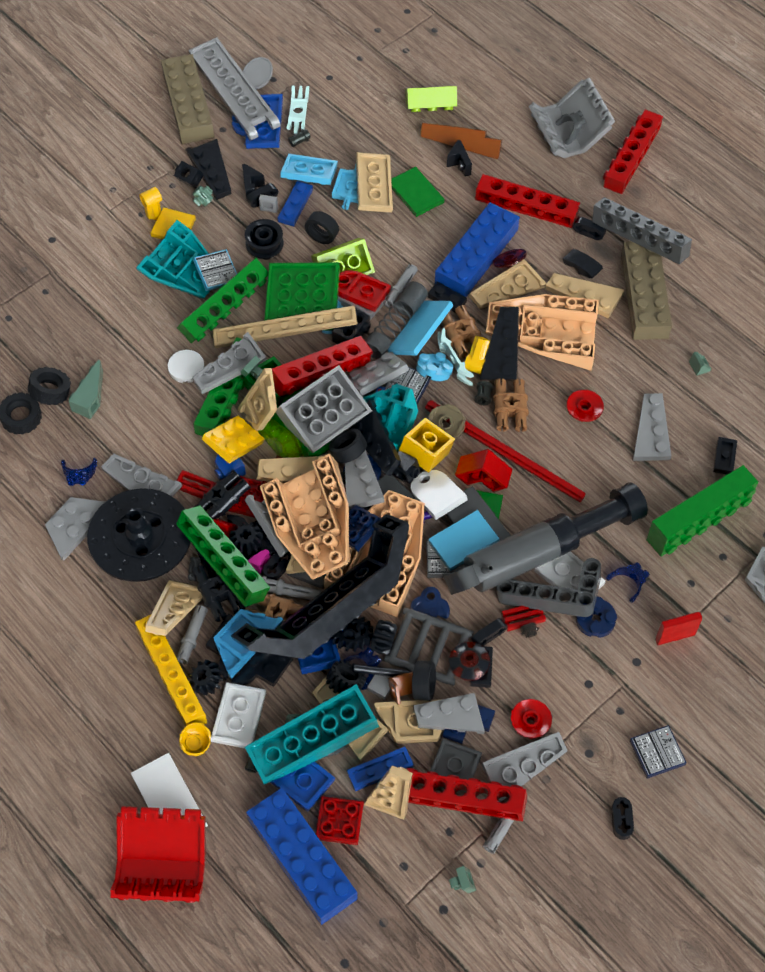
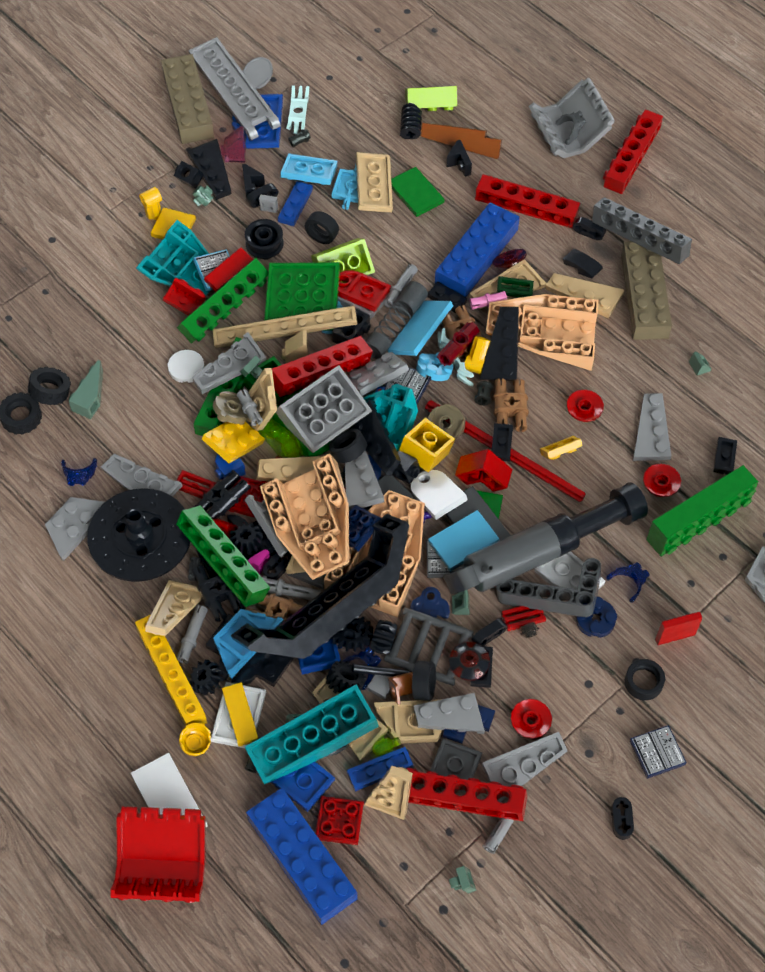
(184, 297): none -> red bracket
(228, 269): none -> red tile
(229, 408): none -> dark tan plate
(234, 146): none -> clear pink slope
(240, 714): none -> yellow tile
(249, 407): none -> light grey pin
(295, 347): none -> tan slope
(385, 746): none -> clear neon green cylinder
(410, 121): none -> black piece
(458, 344): none -> dark red piece
(461, 603): none -> sand green slope
(483, 301): none -> bright pink pin
(502, 441): none -> black plate
(514, 289): none -> dark green tile
(566, 445): none -> yellow plate
(648, 665): none -> black tyre
(662, 473): none -> red dish

